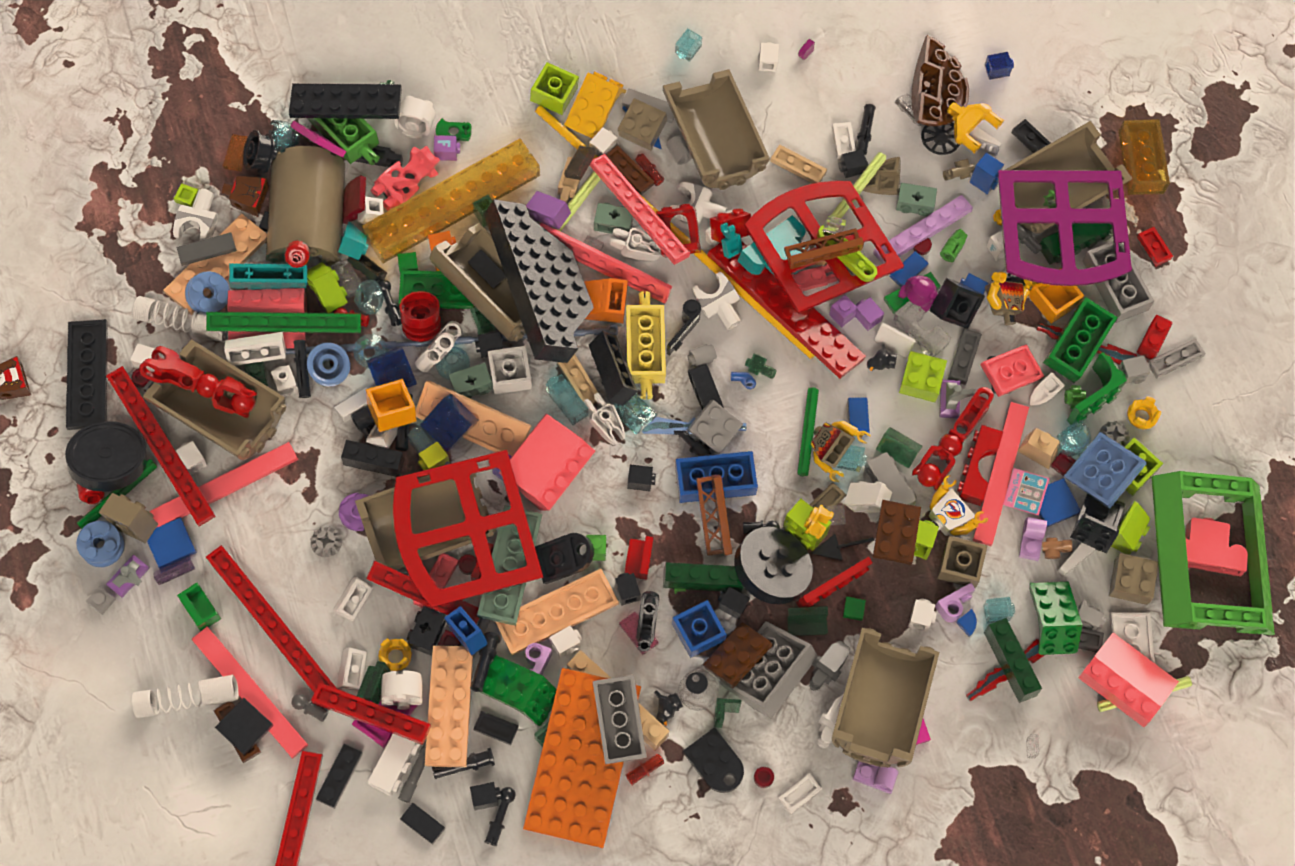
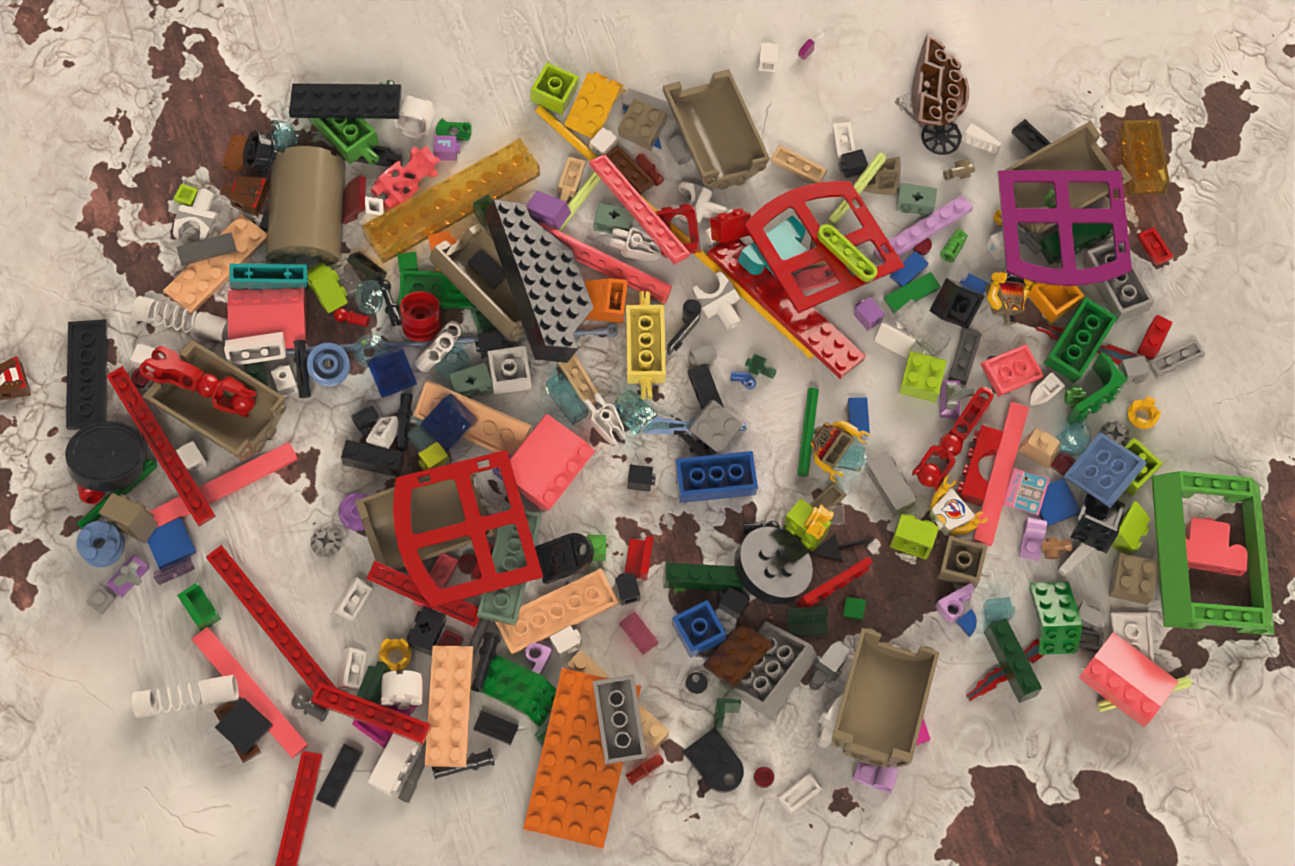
(217, 286): medium blue wheel -> none
(283, 322): green tile -> none
(297, 254): red head -> none
(318, 139): dark pink tile -> none
(352, 405): white slope -> none
(353, 242): teal slope -> none
(391, 405): light orange piece -> none
(422, 823): black tile -> none
(466, 630): blue brick -> none
(485, 796): black brick -> none
(507, 796): black pin -> none
(580, 162): clear smoke tile -> none
(612, 368): black brick -> none
(647, 620): black connector -> none
(667, 707): black animal -> none
(688, 45): clear light blue brick -> none
(720, 509): dark orange fence -> none
(732, 241): teal plate -> none
(824, 252): dark orange fence -> none
(834, 225): clear tile -> none
(843, 311): medium lavender brick -> none
(866, 126): black pin -> none
(867, 496): white brick -> none
(882, 360): black animal -> none
(897, 532): reddish brown plate -> none
(899, 447): clear green panel -> none
(920, 291): magenta helmet -> none
(922, 615): white brick -> none
(967, 119): yellow connector -> none
(985, 173): blue brick -> none
(998, 65): clear blue brick -> none

